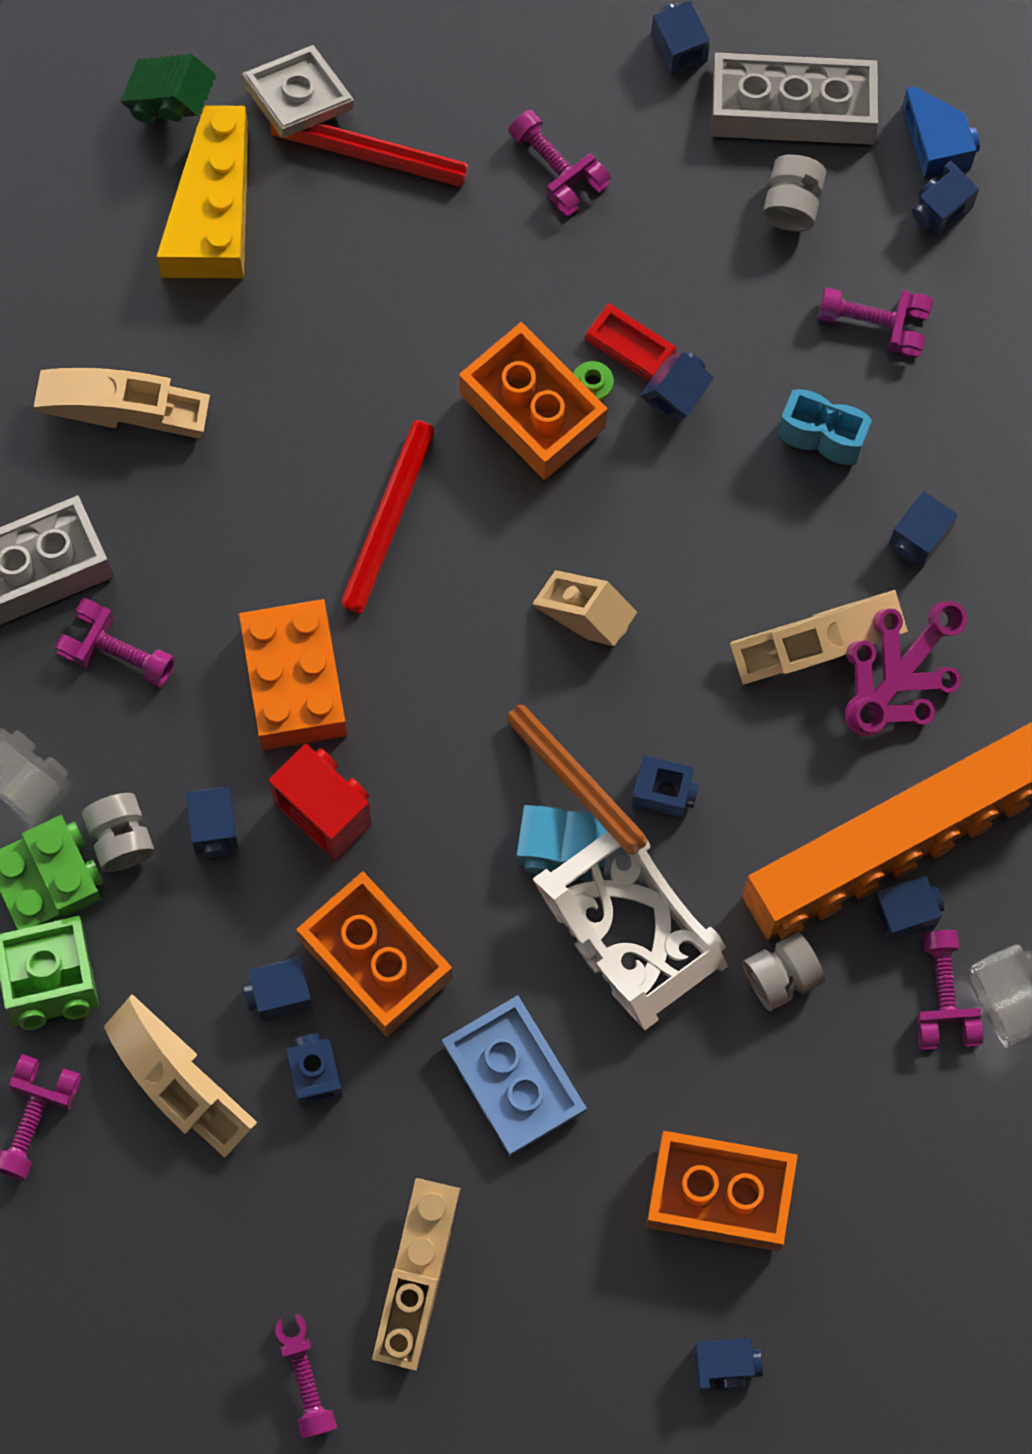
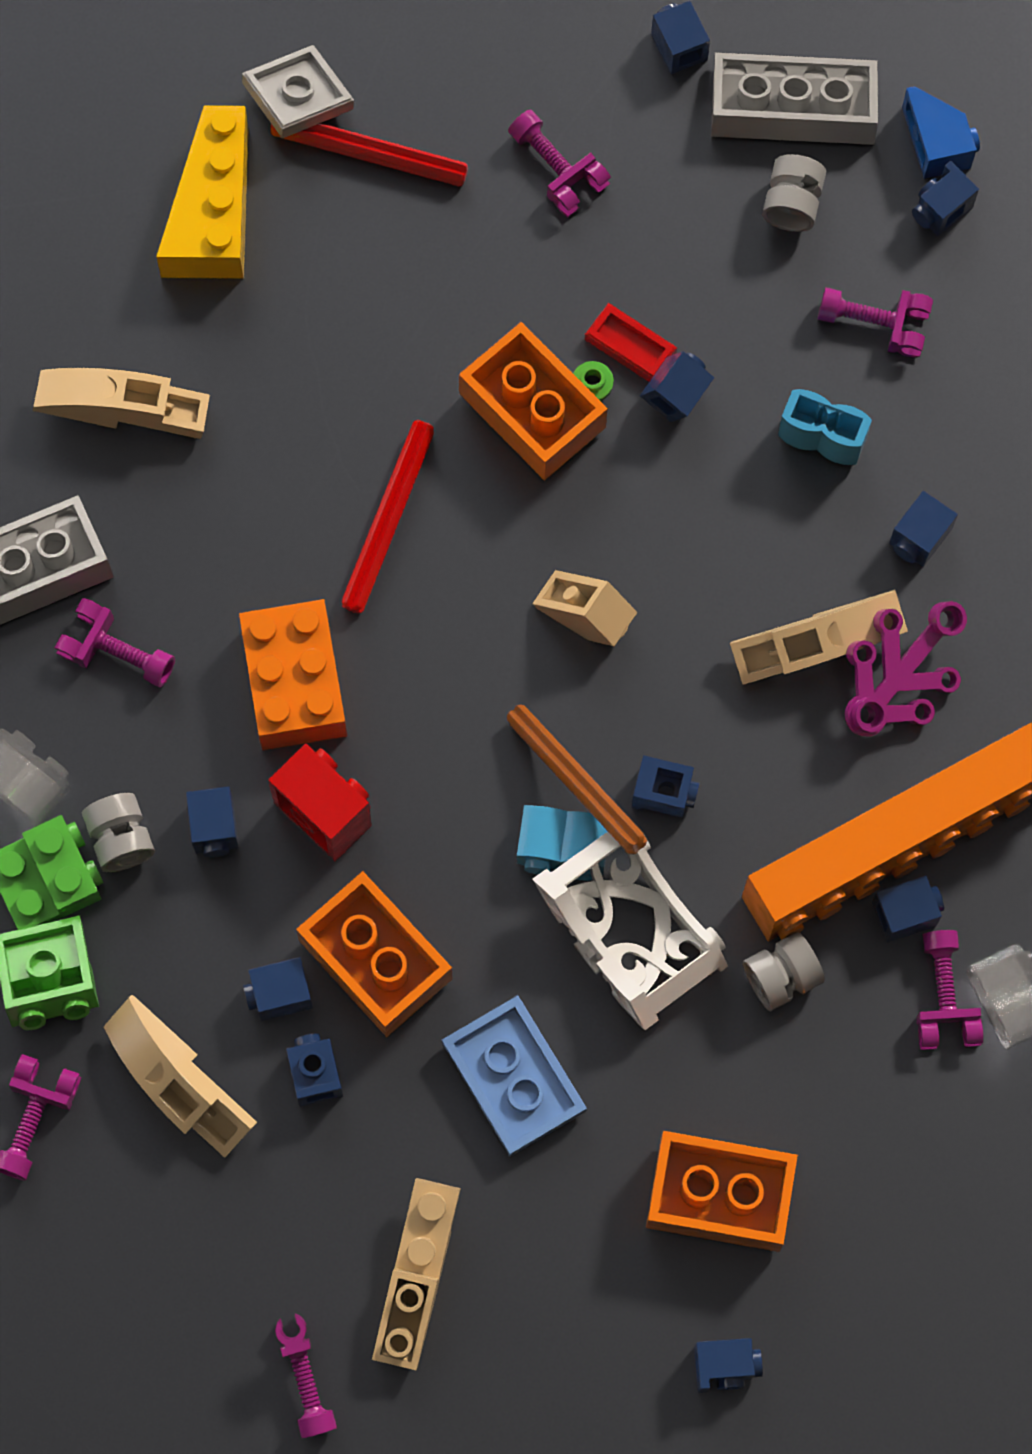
(167, 88): dark green brick -> none

